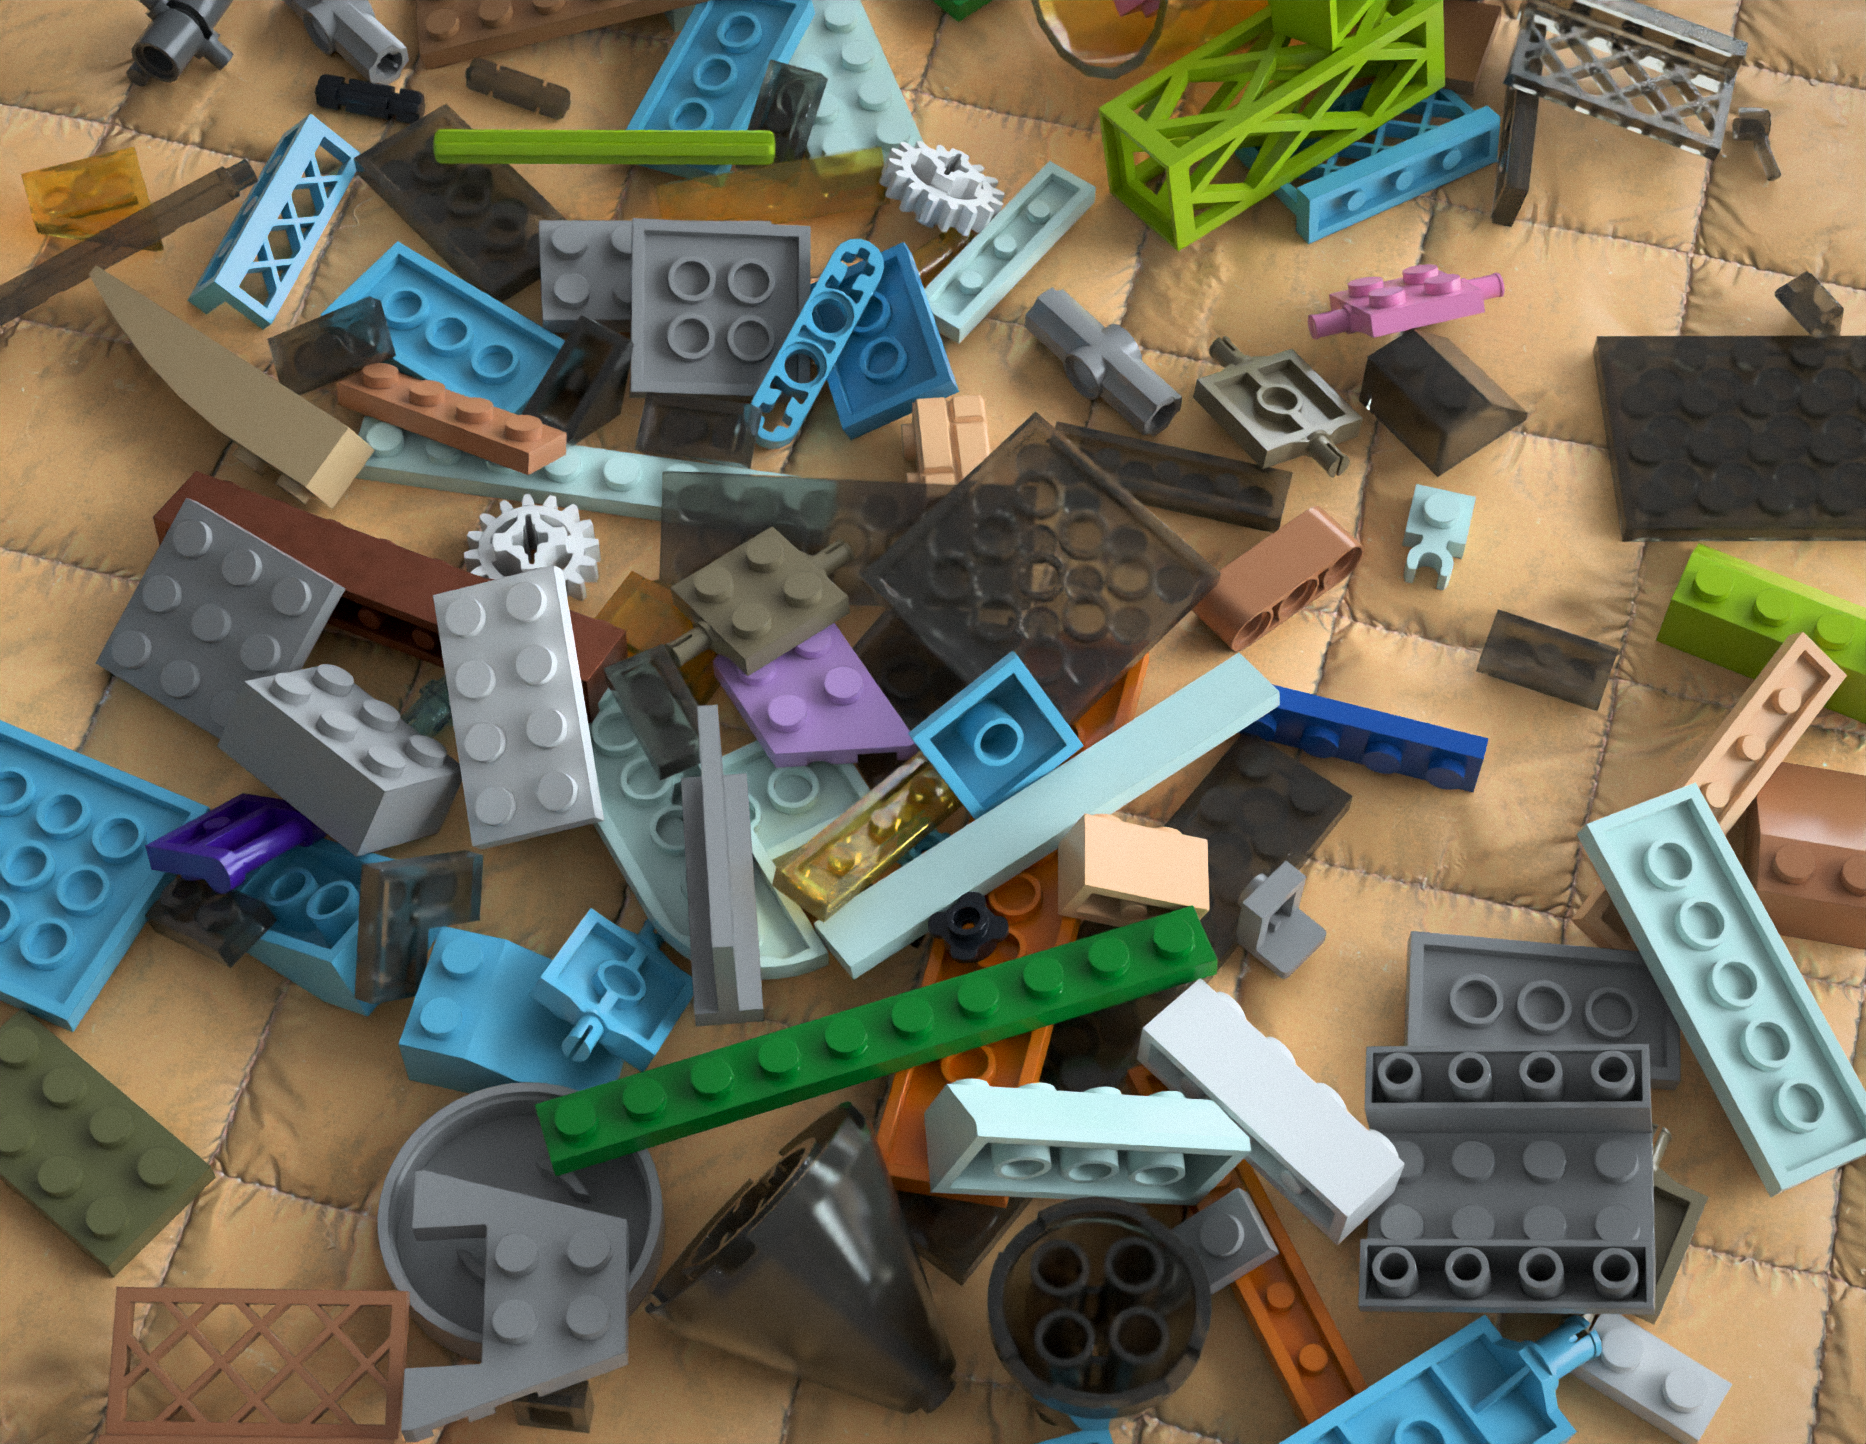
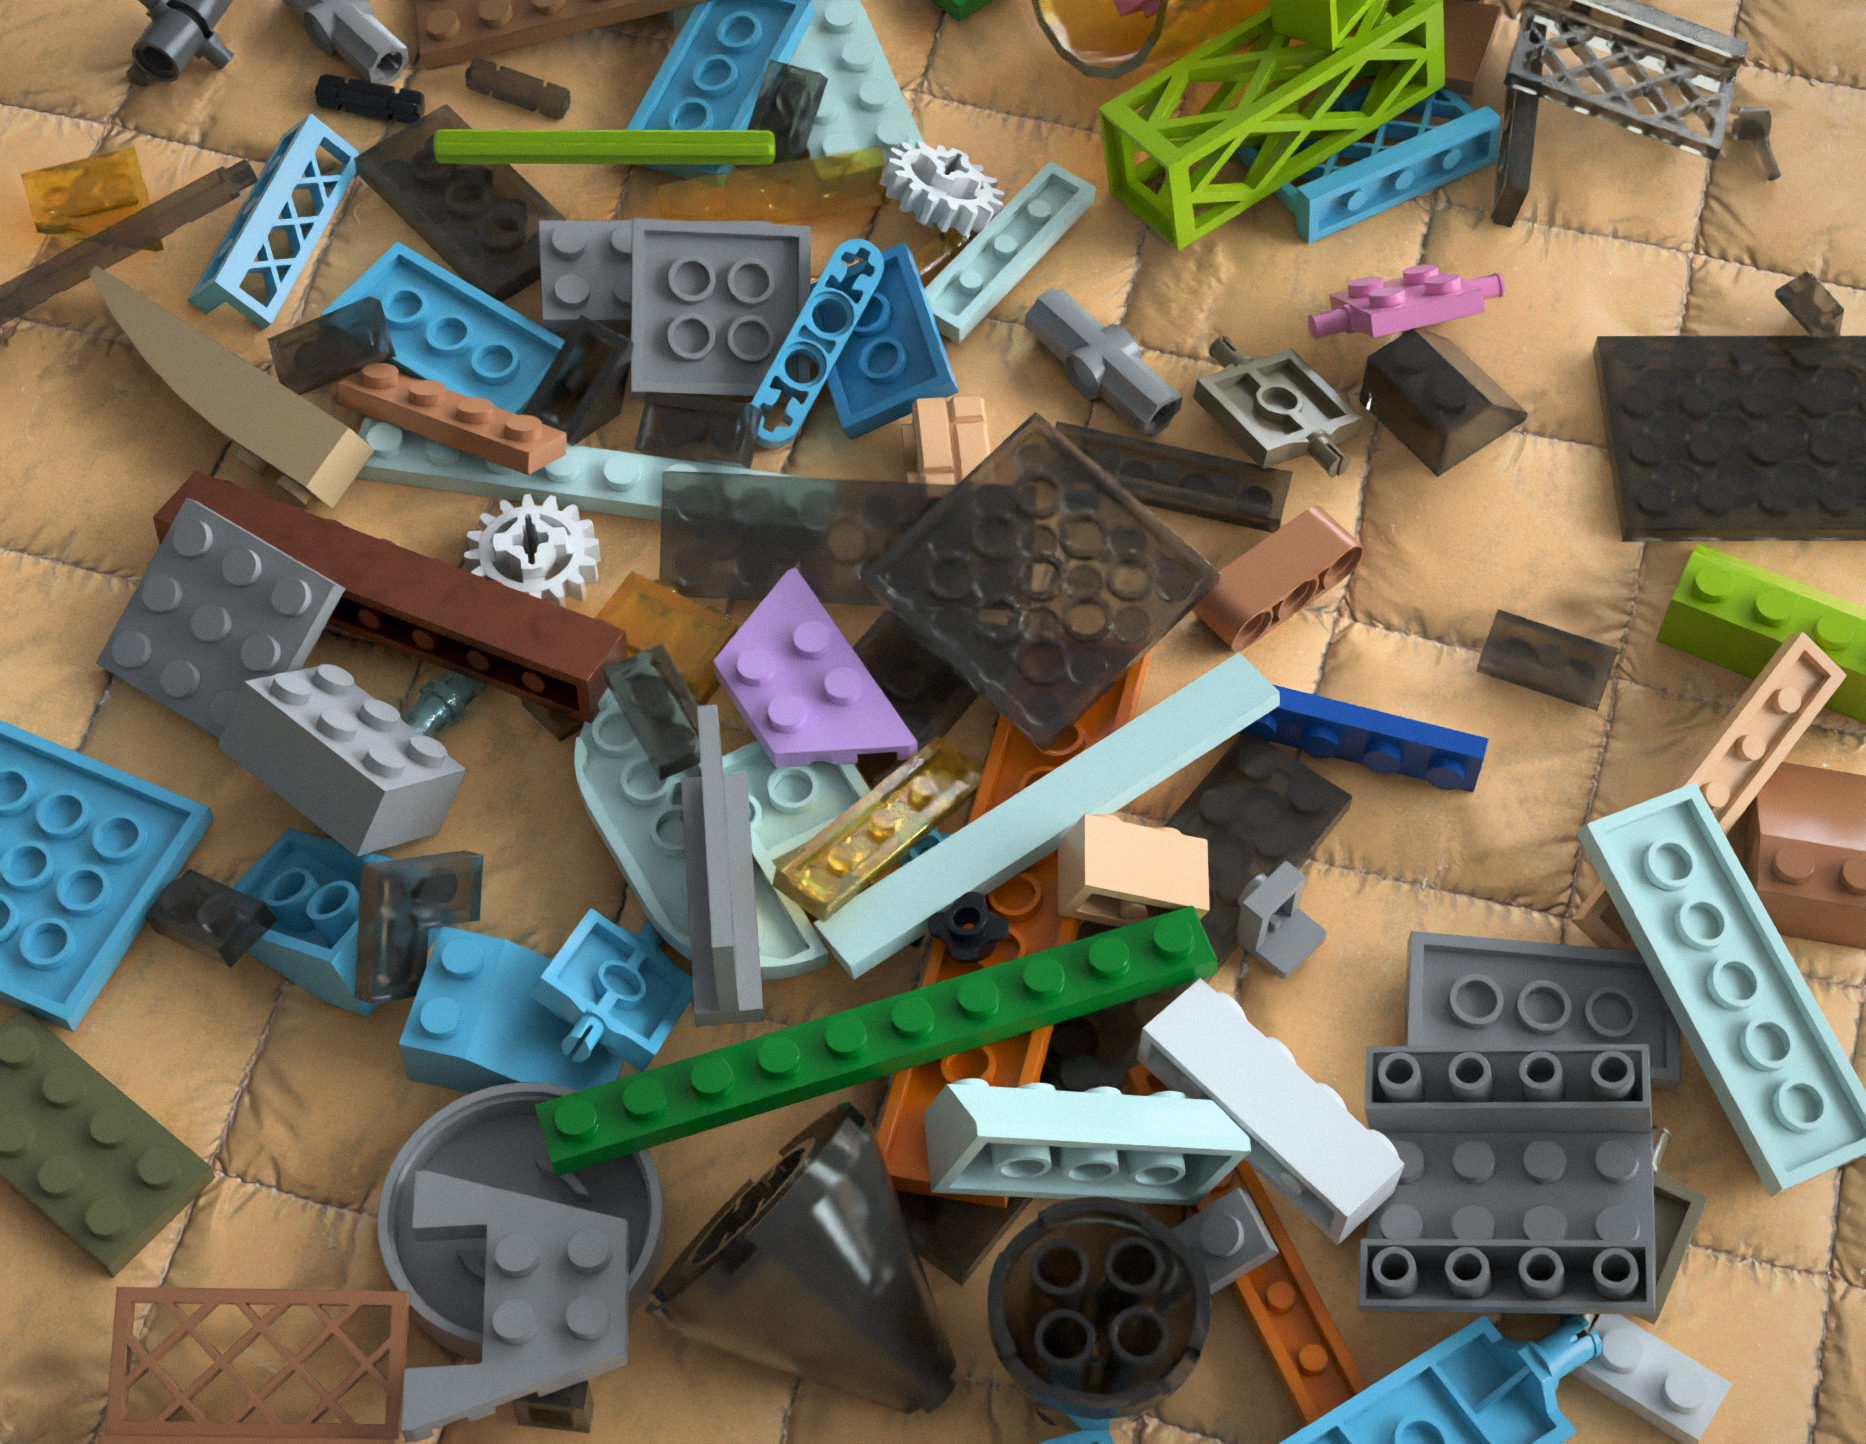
(232, 841): dark purple plate -> none
(518, 708): white plate -> none
(759, 601): dark tan plate -> none
(995, 737): medium azure slope -> none
(1436, 531): light aqua plate -> none

